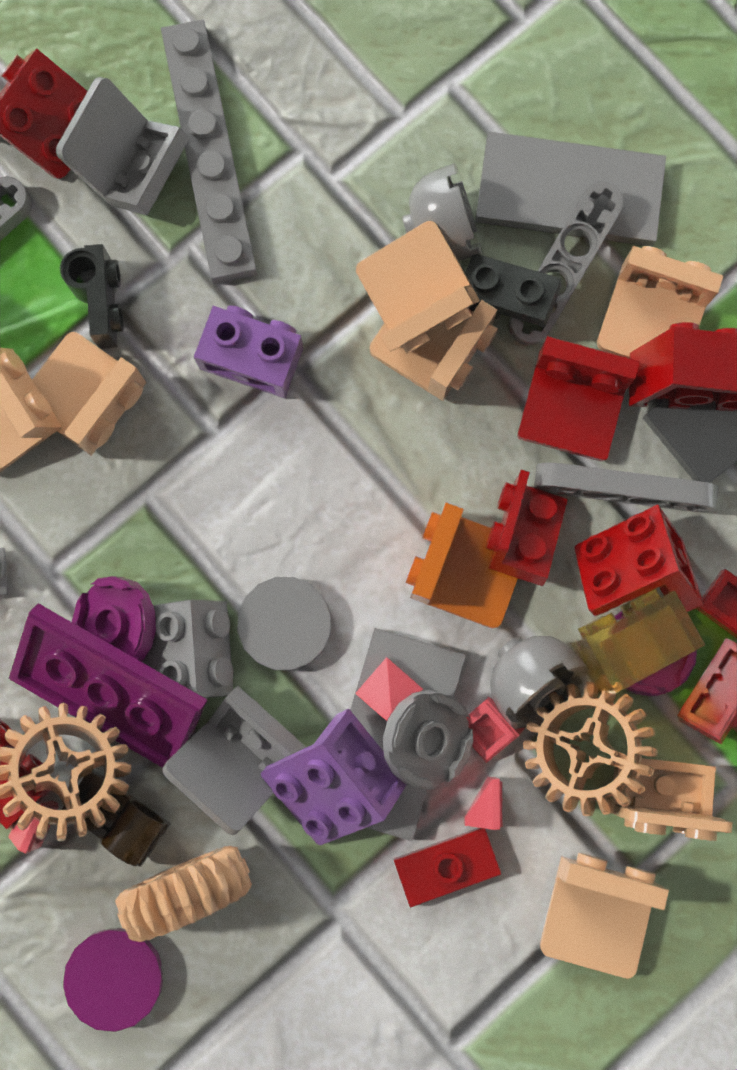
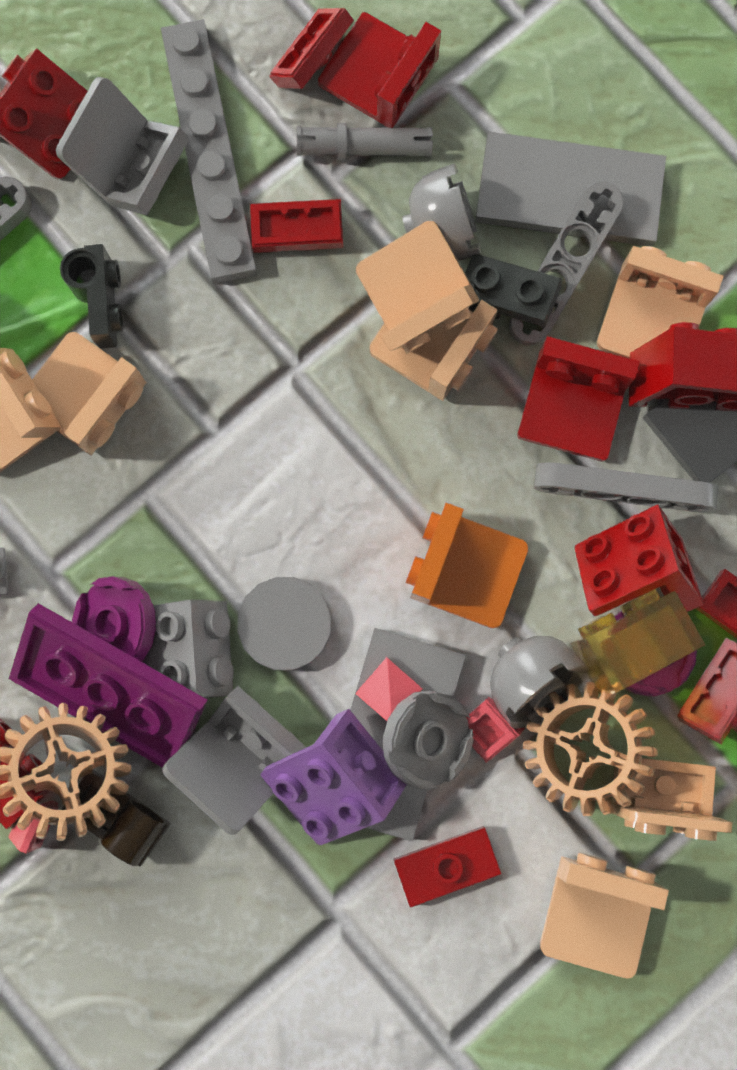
(112, 980): magenta tile -> none
(183, 894): light nougat gear -> none
(249, 350): medium lavender brick -> none
(296, 225): none -> red plate
(311, 48): none -> red plate
(364, 141): none -> light grey pin
(380, 67): none -> red bracket
(487, 806): coral slope -> none
(528, 531): red bracket -> none

